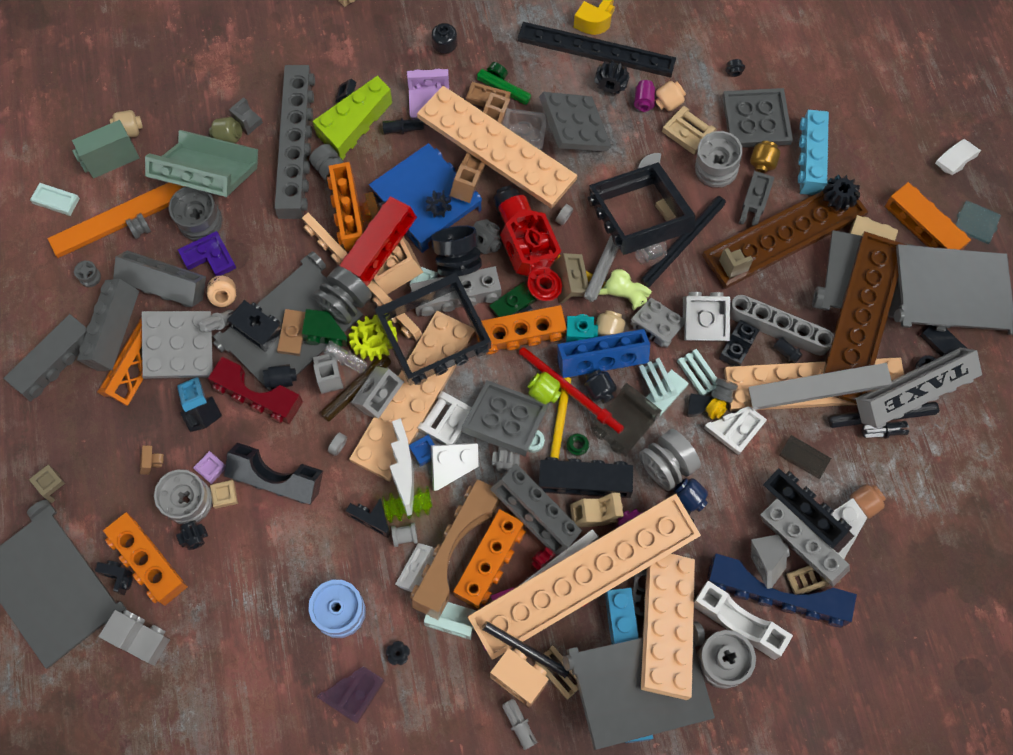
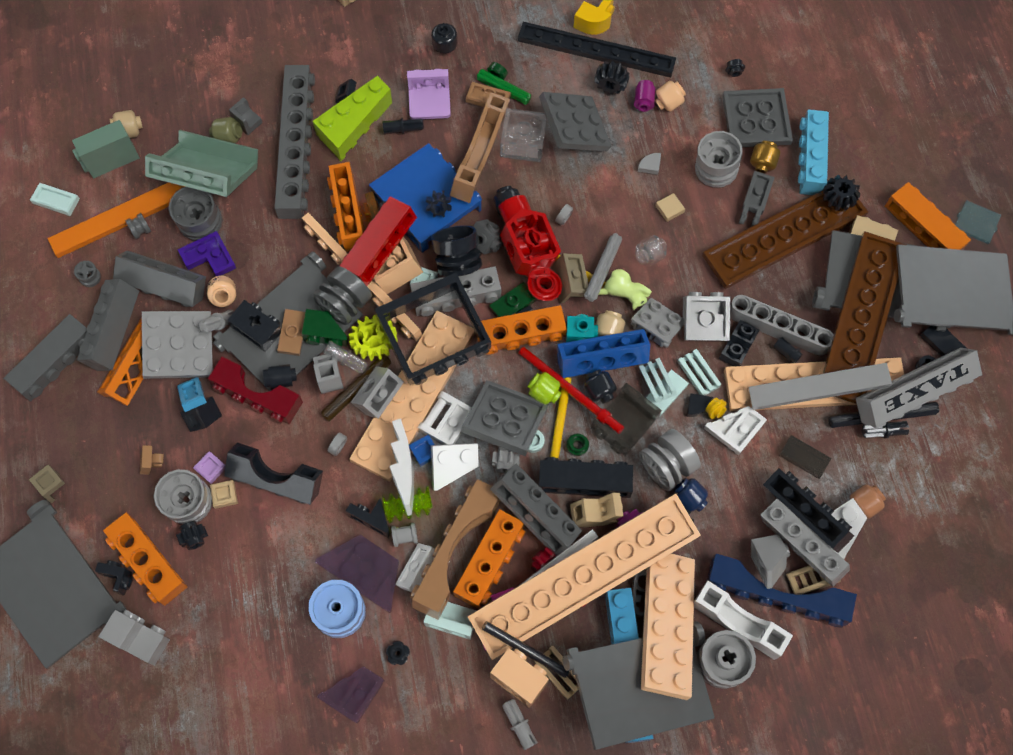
(324, 157): dark grey wheel -> none
(366, 568): none -> clear purple wing
(497, 146): light nougat plate -> none
(632, 181): black window -> none
(683, 241): black axle -> none
(684, 133): tan plate -> none
(724, 390): dark grey wheel -> none
(735, 262): dark tan panel -> none
(957, 157): white slope -> none

